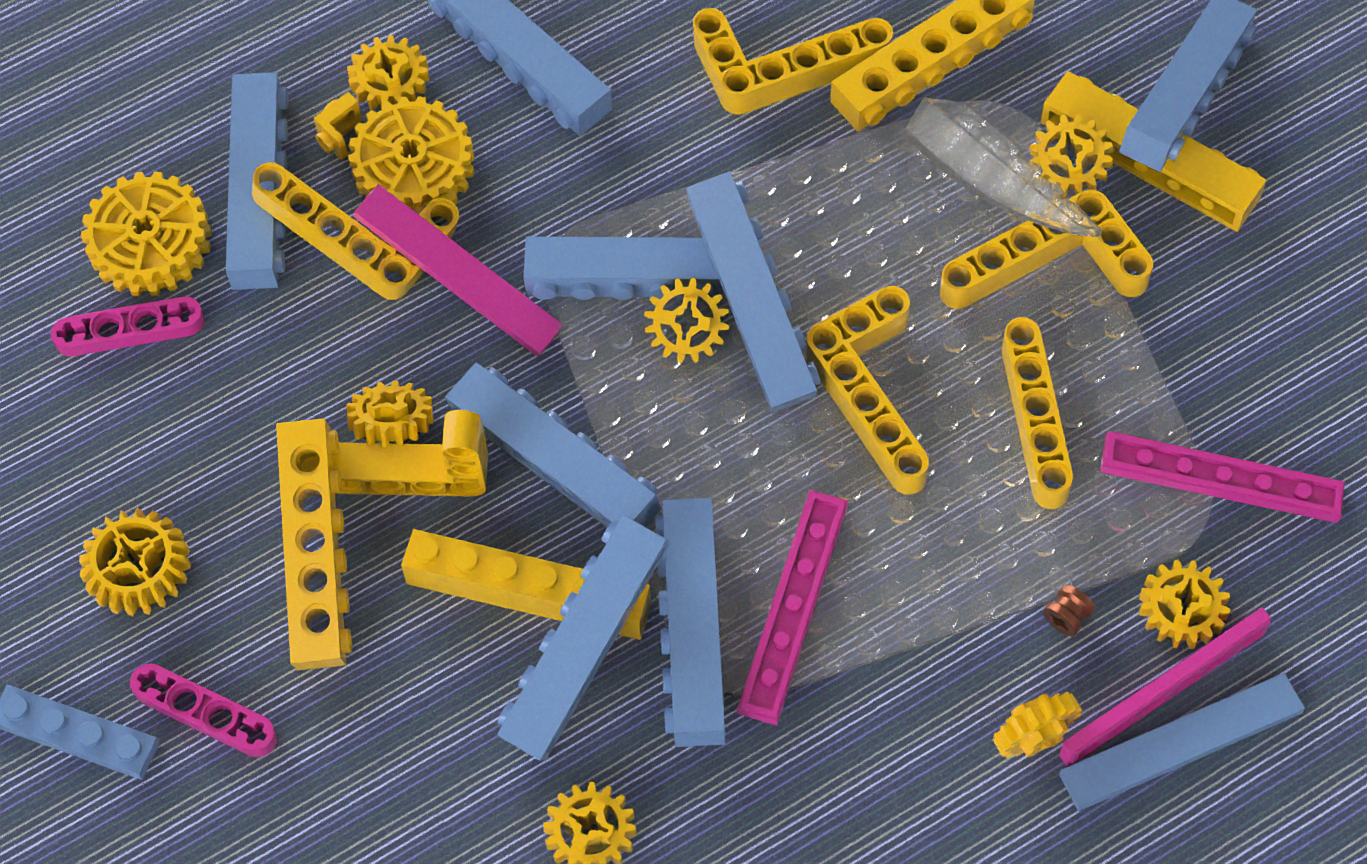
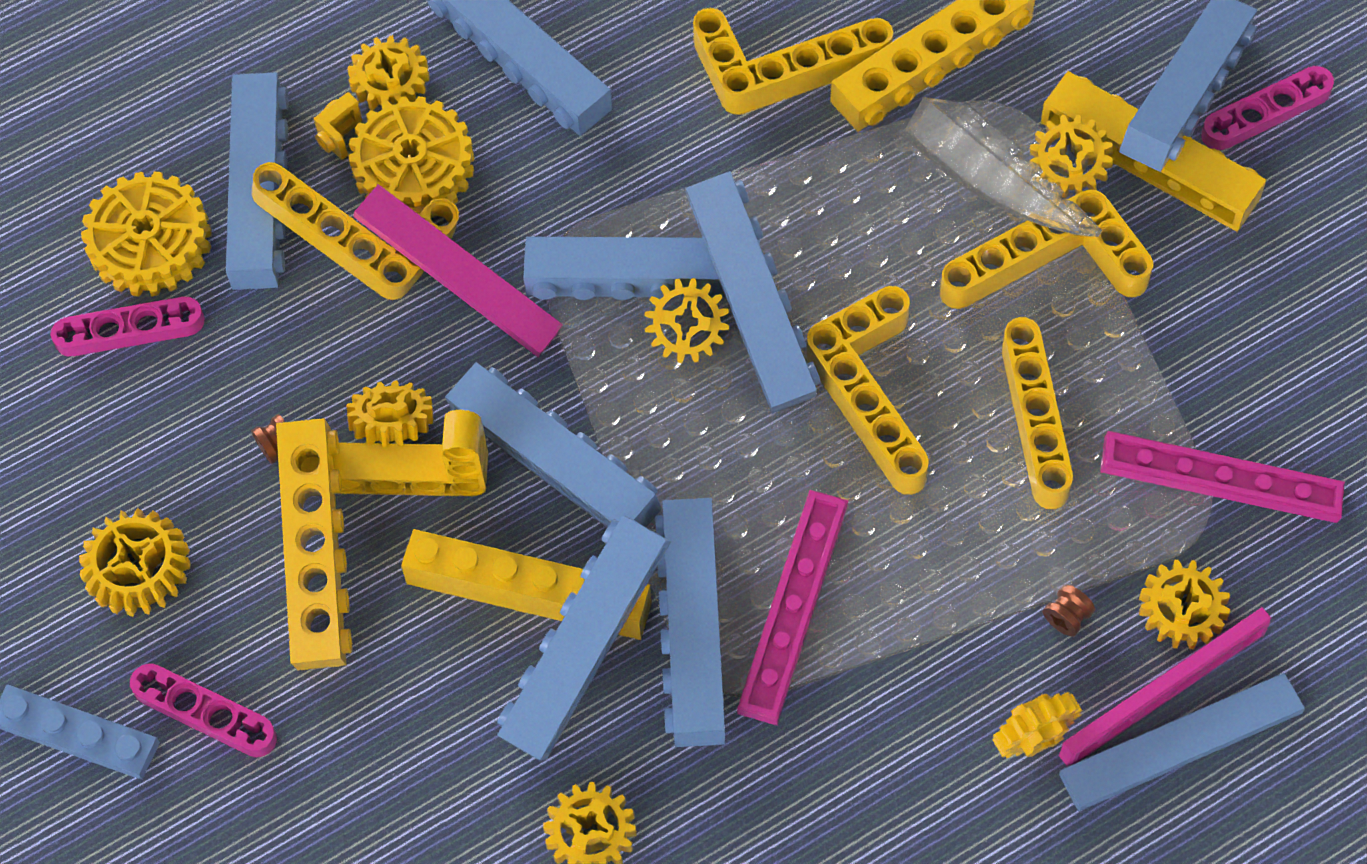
(267, 438): none -> copper wheel
(1270, 111): none -> dark pink beam

